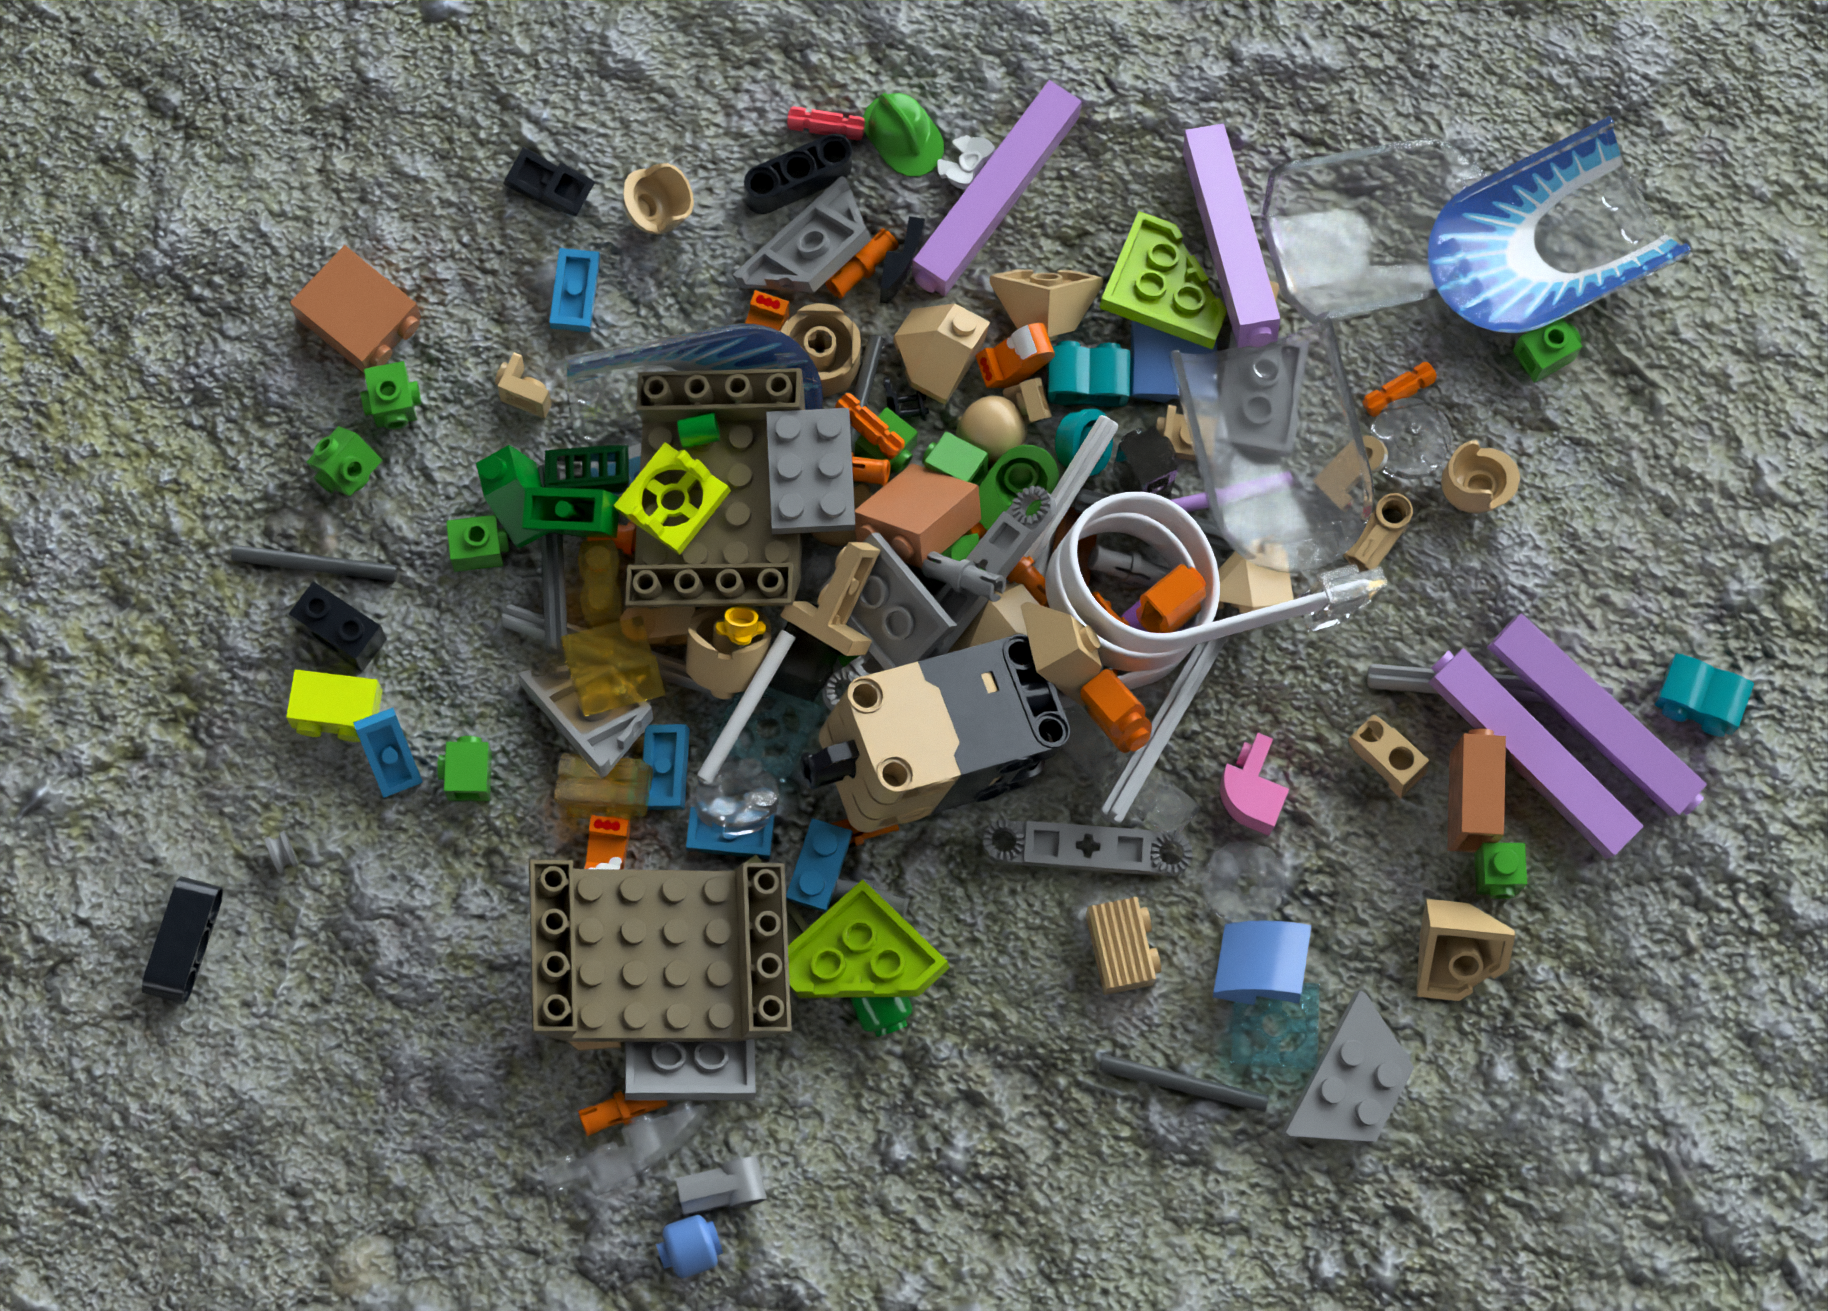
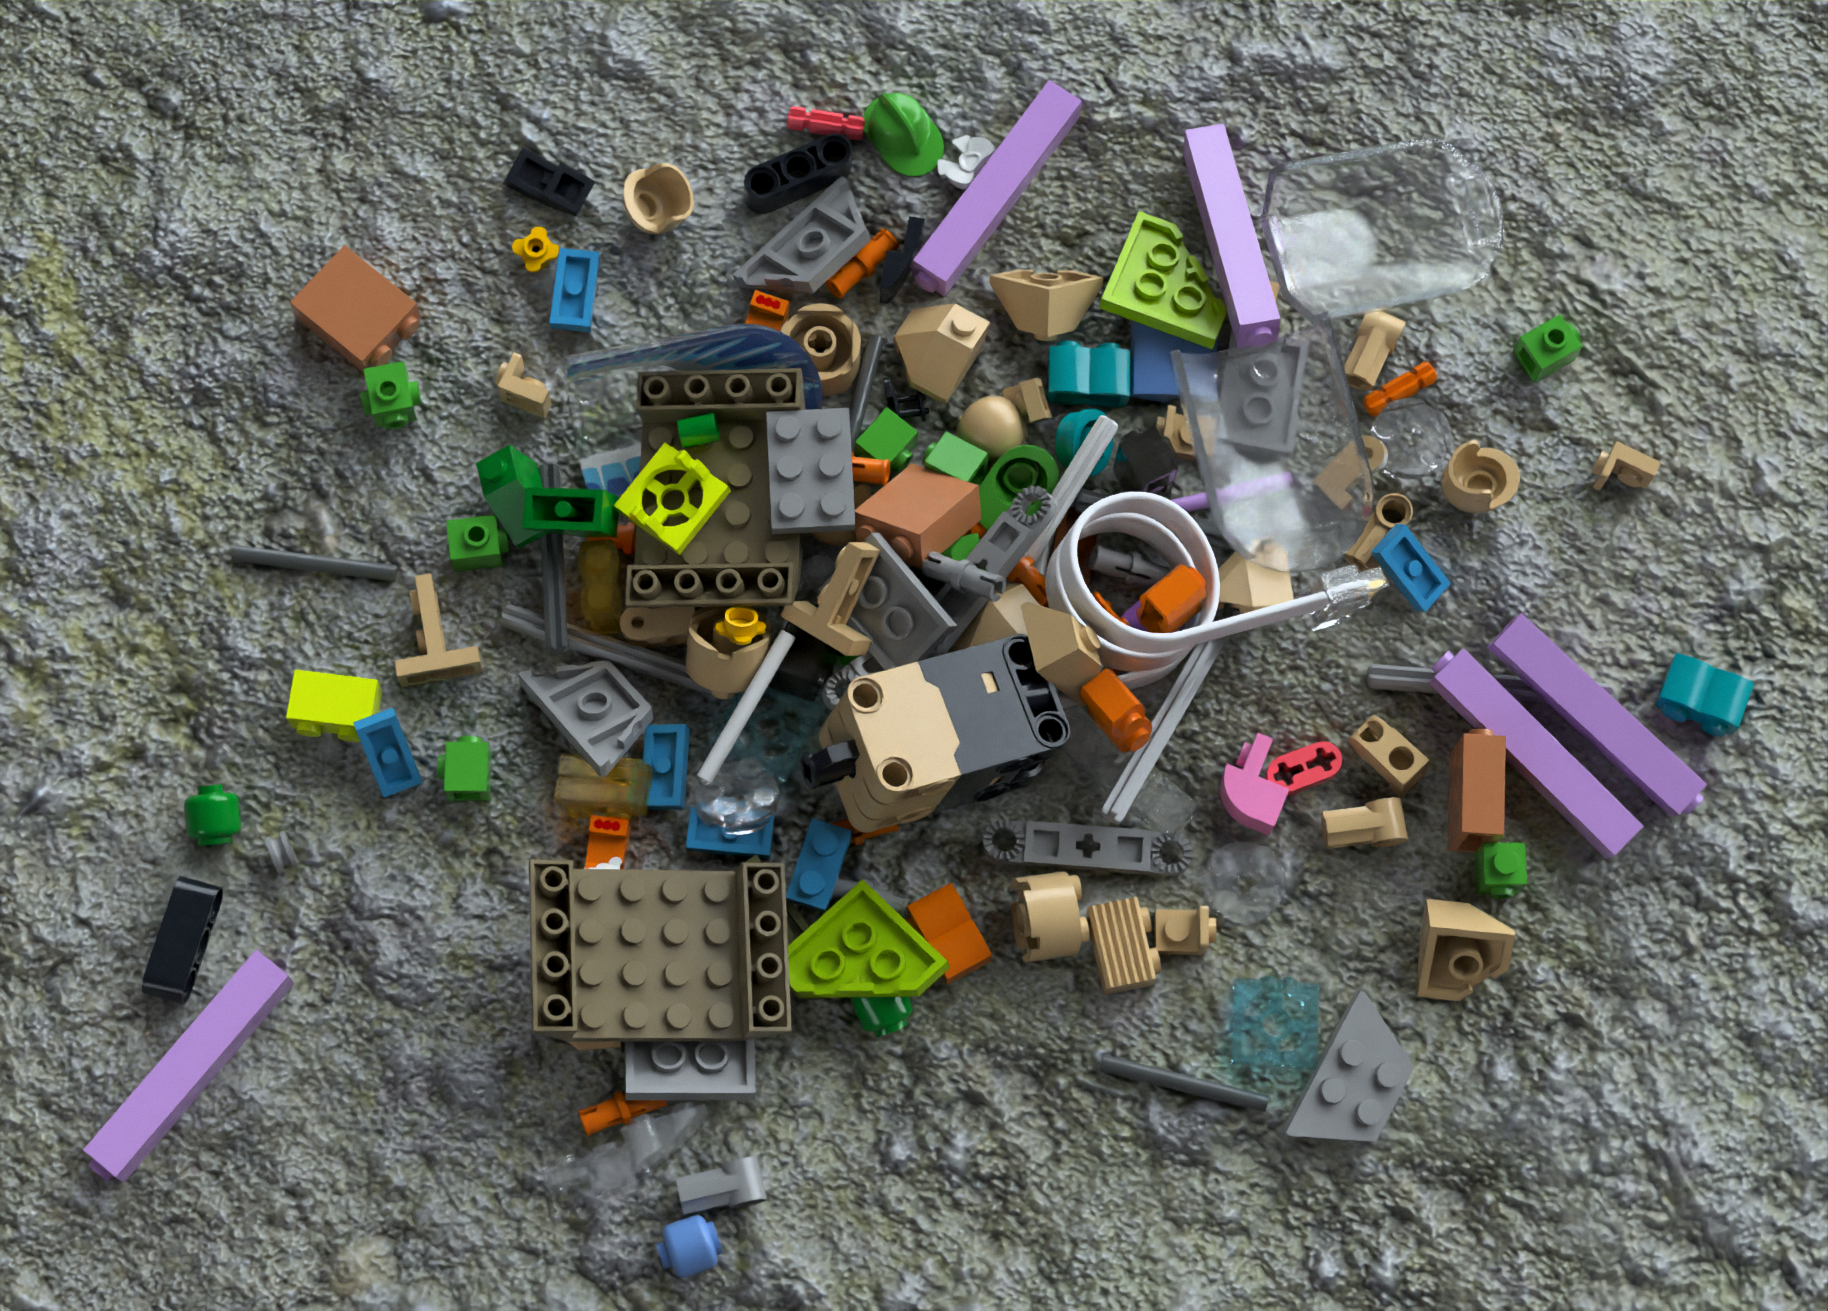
(187, 1068): none -> lavender brick
(212, 815): none -> green head
(337, 626): black brick -> none
(343, 462): bright green brick -> none
(438, 663): none -> tan bracket
(536, 260): none -> yellow plate
(586, 455): dark green slope -> none
(612, 666): clear yellow slope -> none
(871, 426): orange axle -> none
(950, 930): none -> orange brick
(1016, 357): orange leg -> none
(1048, 916): none -> tan brick
(1183, 931): none -> tan bracket
(1262, 961): medium blue slope -> none
(1299, 760): none -> coral beam
(1374, 342): none -> tan piece
(1375, 823): none -> tan piece
(1410, 567): none -> dark azure plate
(1547, 236): clear windscreen -> none
(1628, 464): none -> tan bracket

